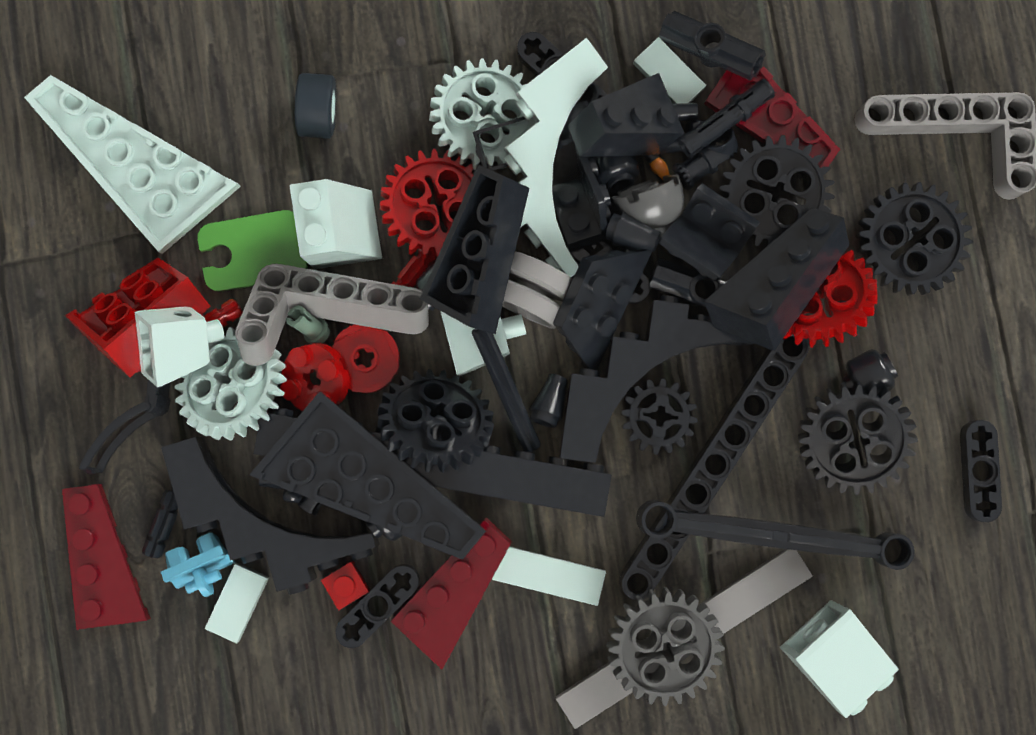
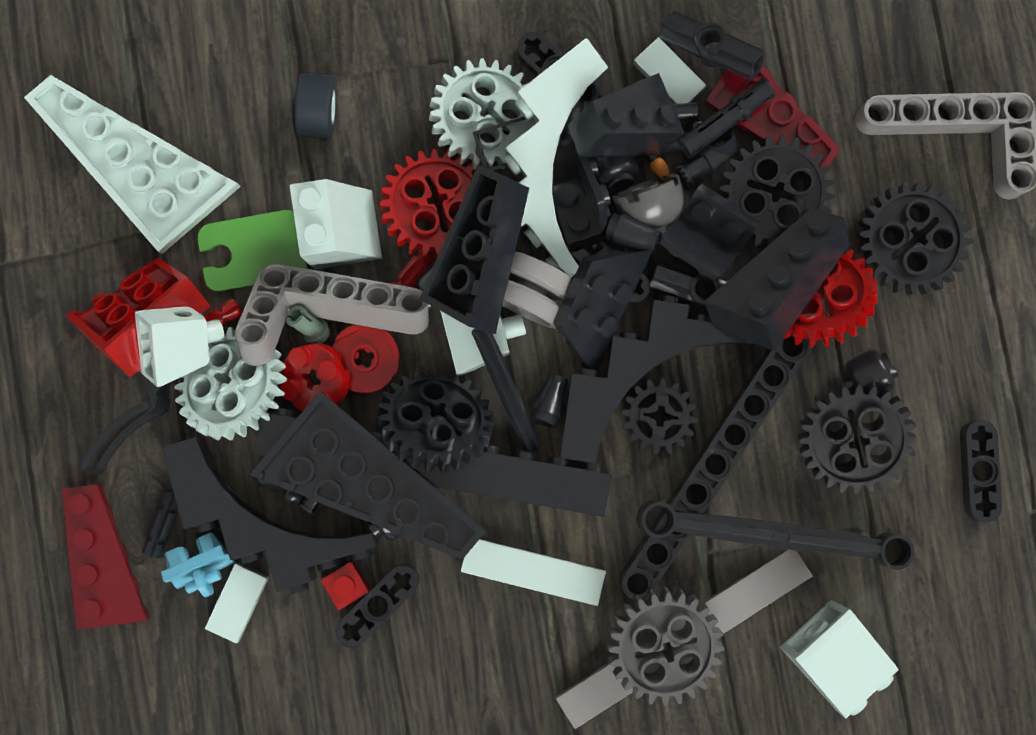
(449, 598): dark red wing -> none

